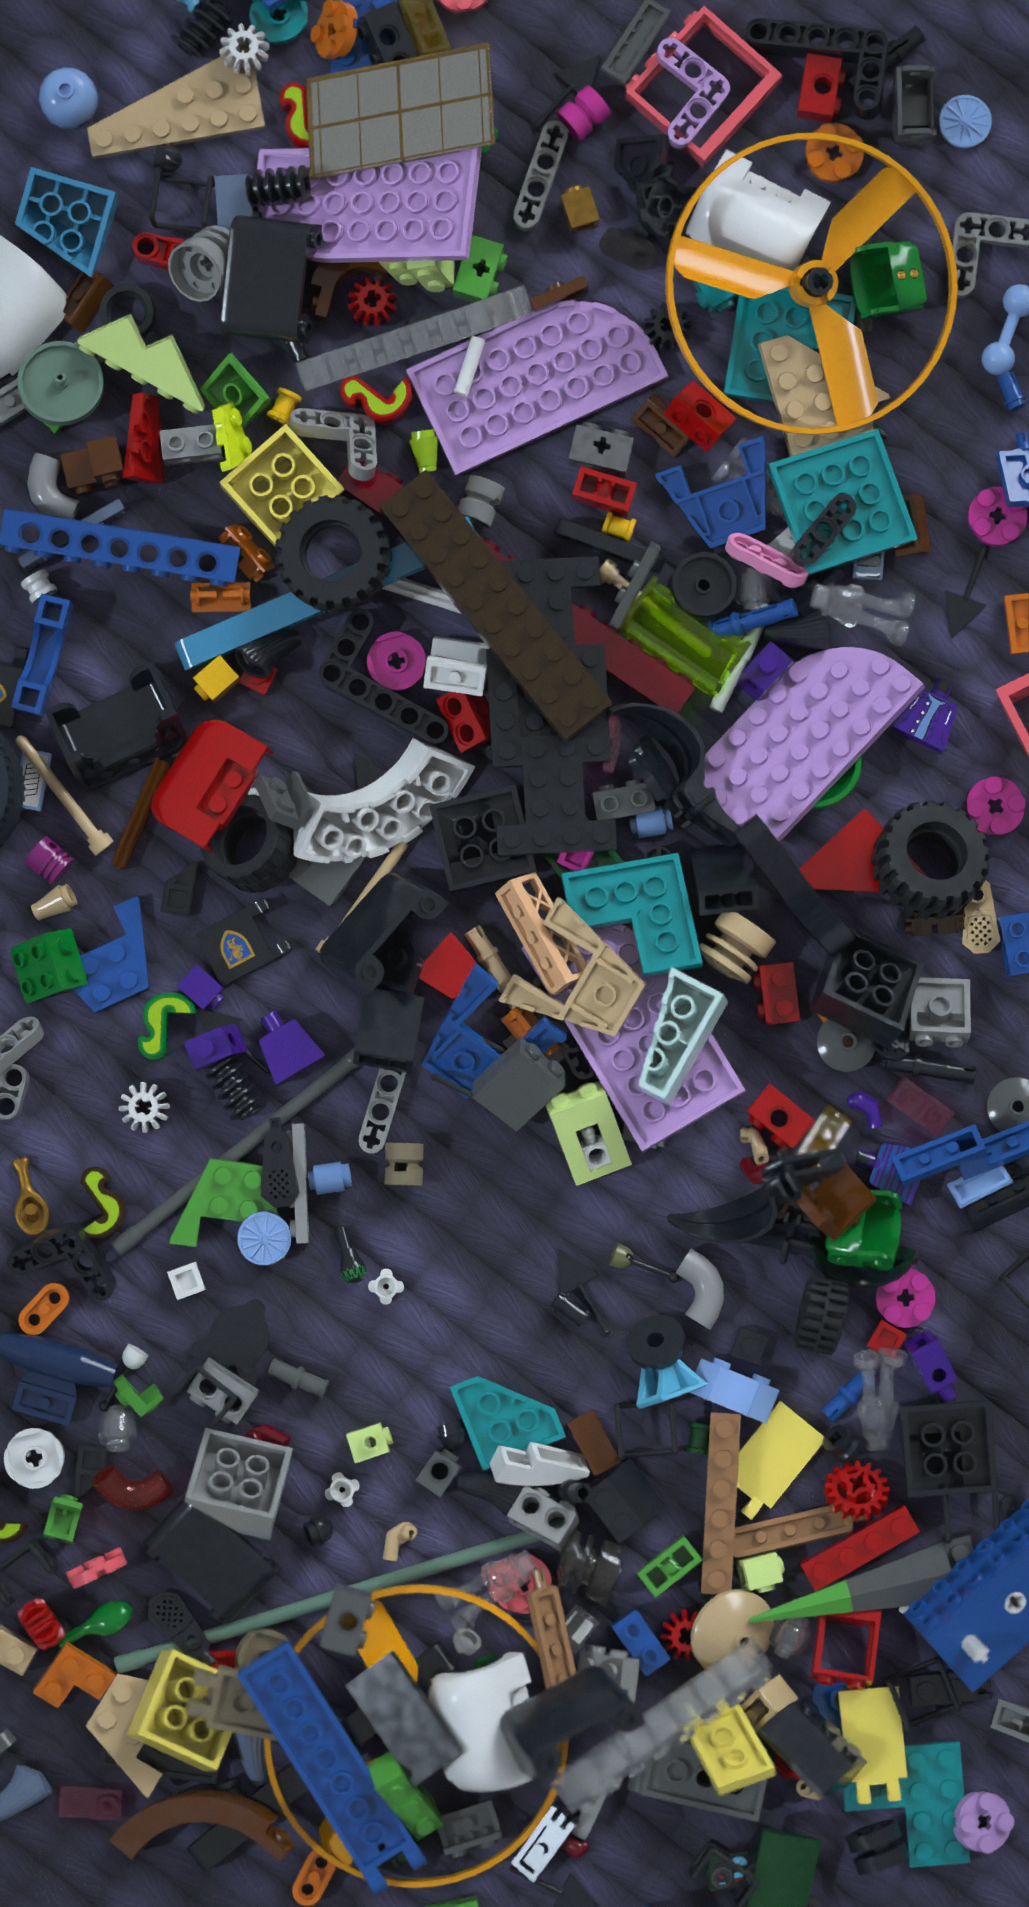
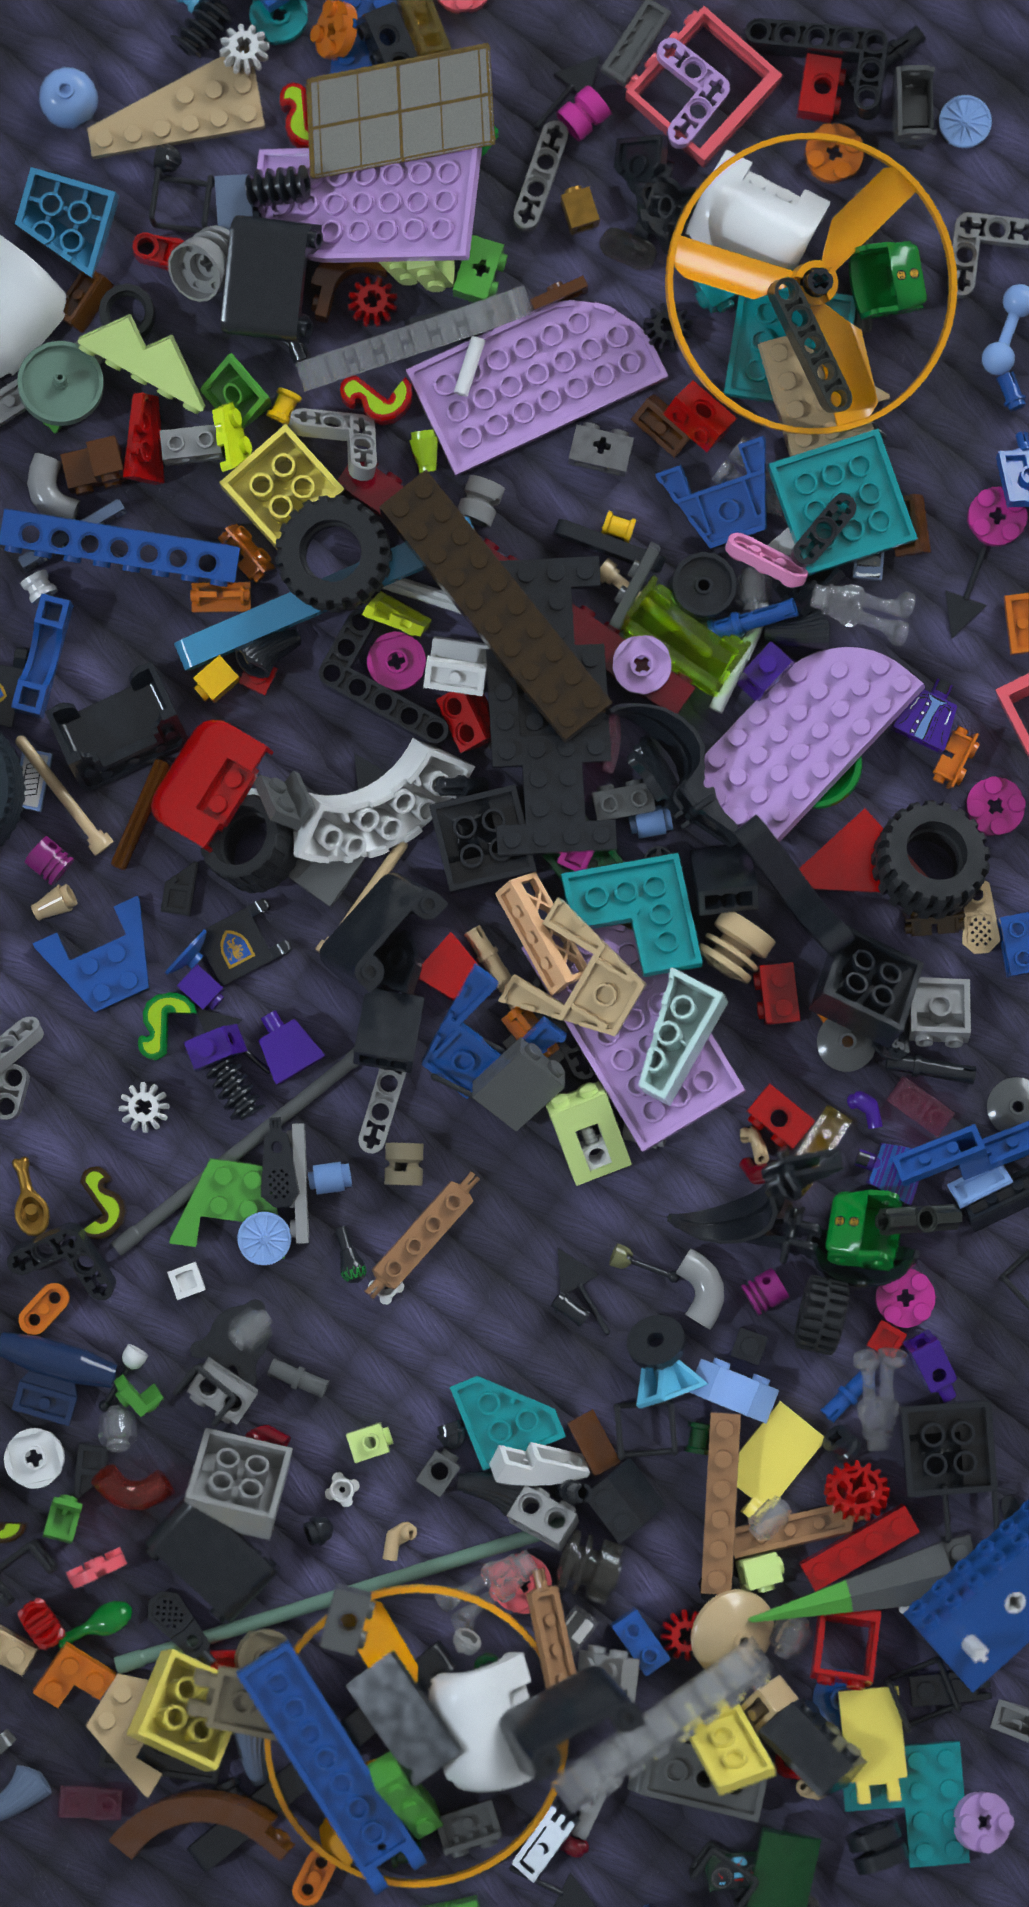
(48, 965): green bracket -> none
(190, 955): none -> blue dish
(250, 1329): none -> clear head
(396, 614): none -> neon yellow wing
(422, 1235): none -> medium nougat plate
(461, 786): none -> black axle
(604, 491): red brick -> none
(640, 647): none -> lavender plate
(669, 1565): bright green brick -> none
(765, 1291): none -> magenta piece
(769, 1518): none -> clear brick
(797, 338): none -> pearl dark grey beam
(836, 1202): reddish brown bracket -> none
(918, 1219): none -> pearl dark grey piece
(952, 768): none -> orange hinge

